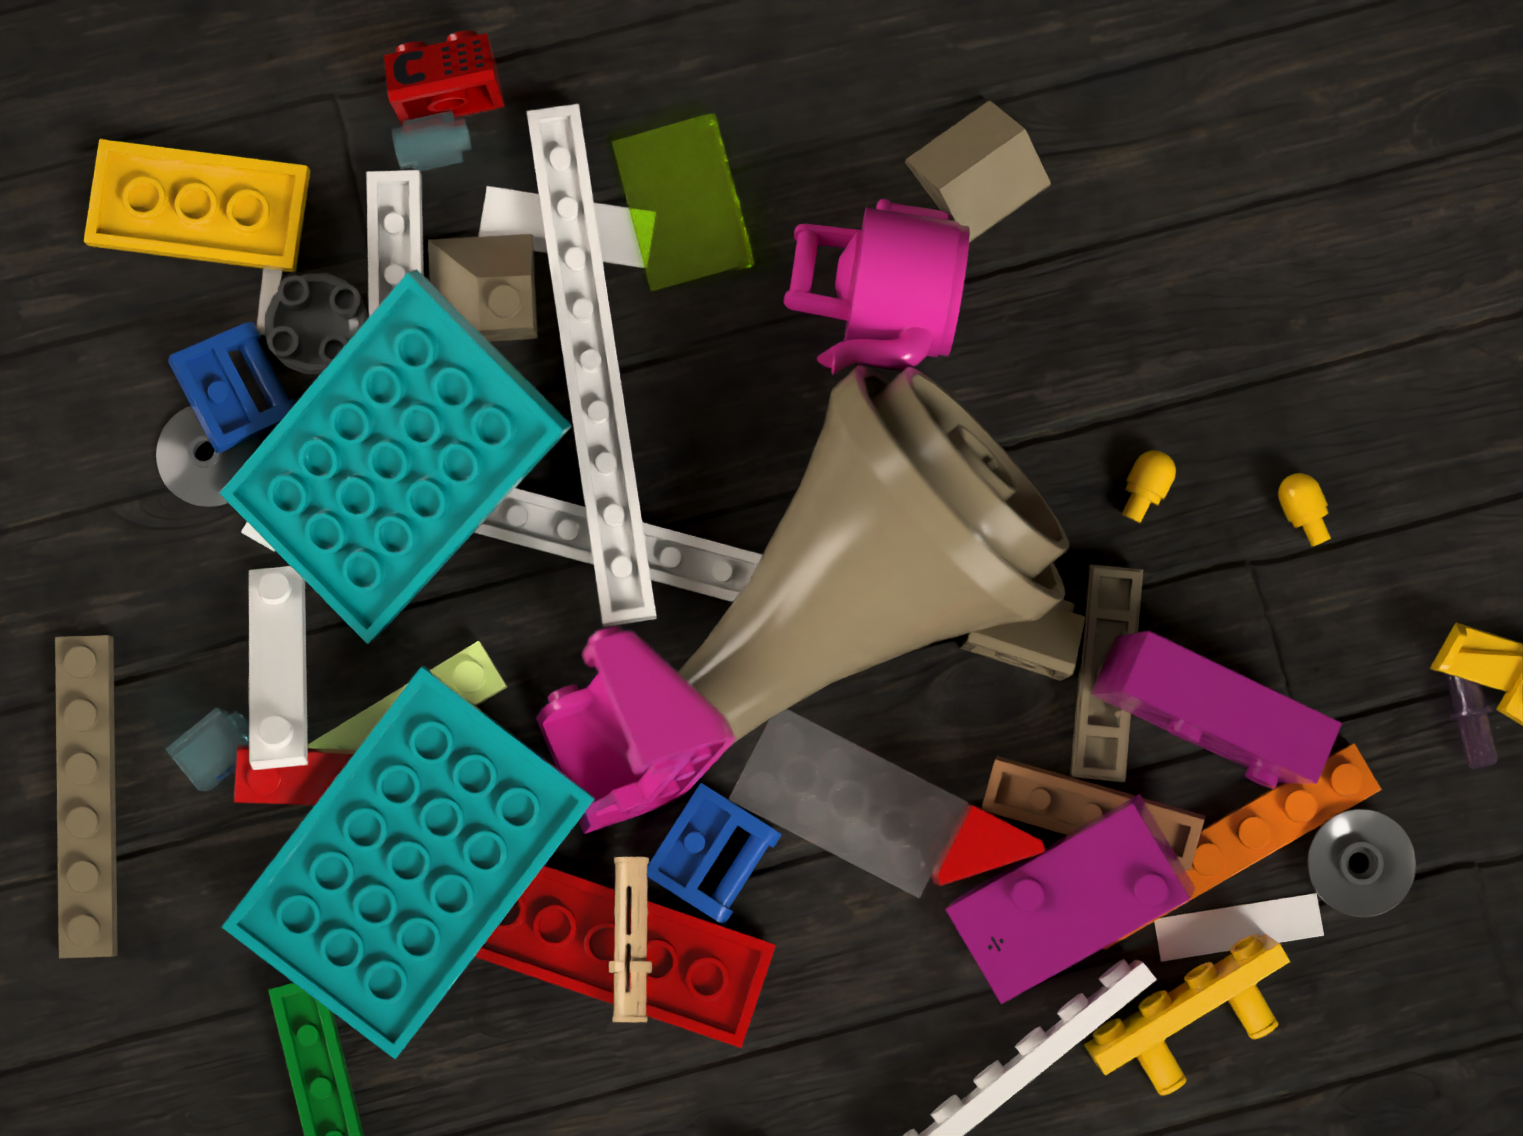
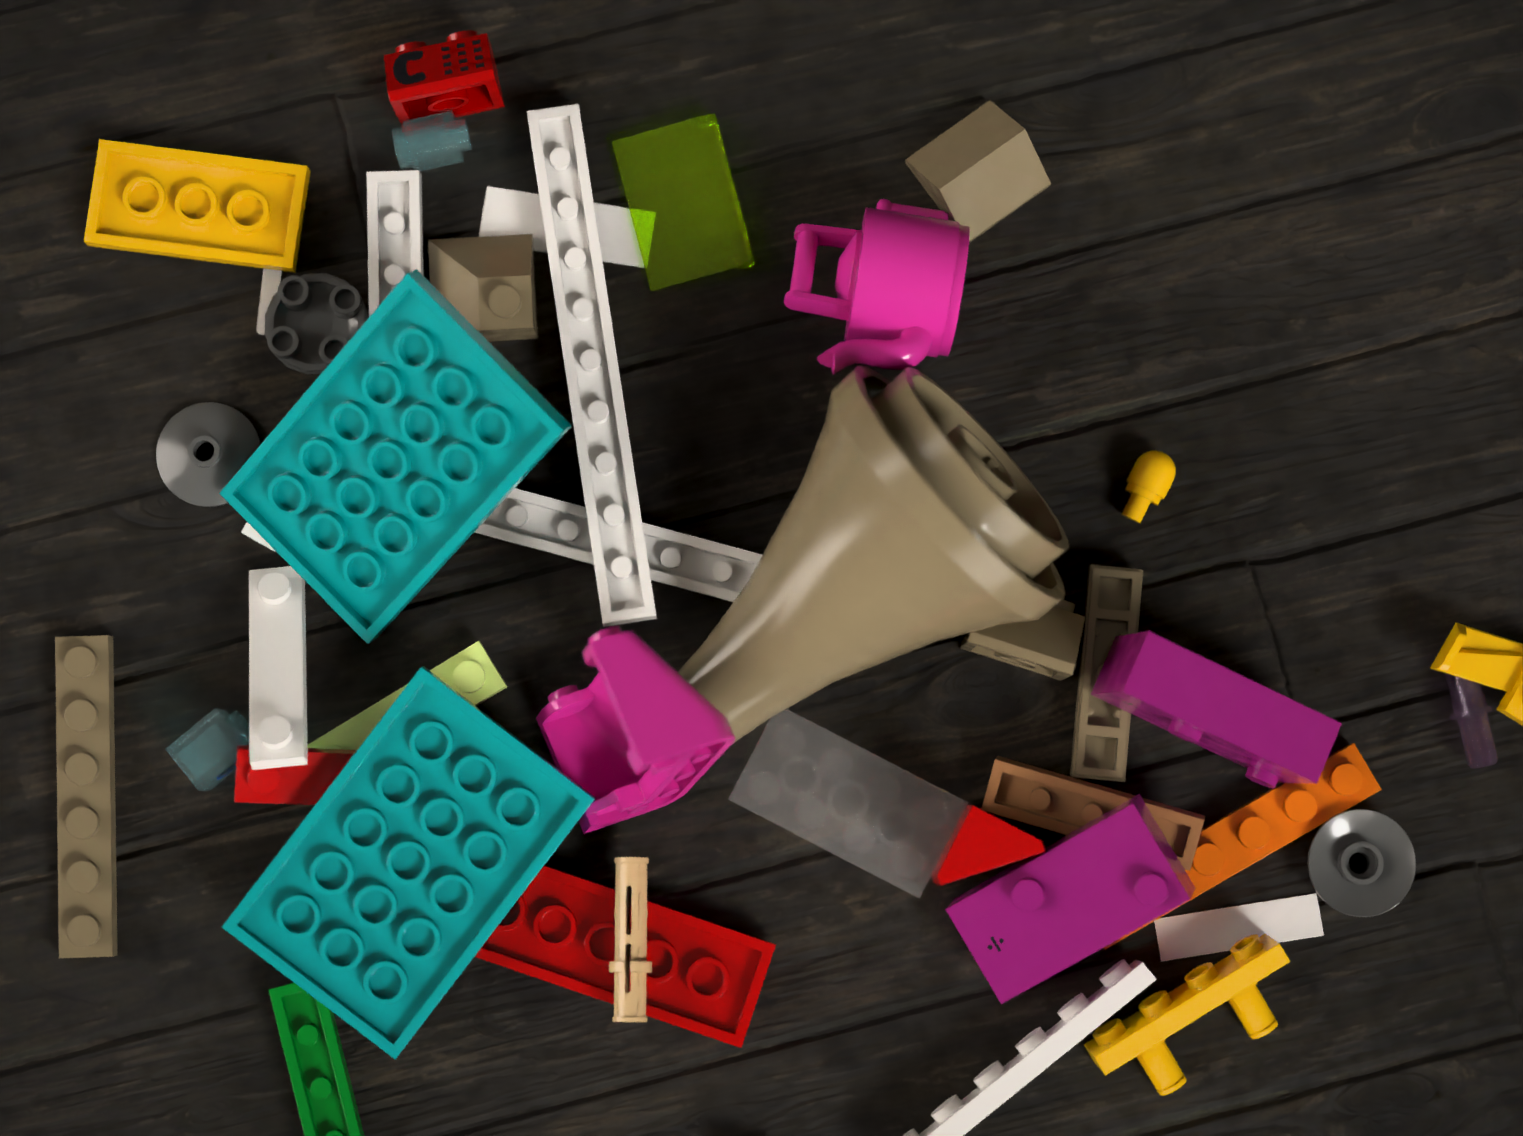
(219, 392): blue plate -> none
(697, 842): blue plate -> none
(1305, 506): yellow cylinder -> none

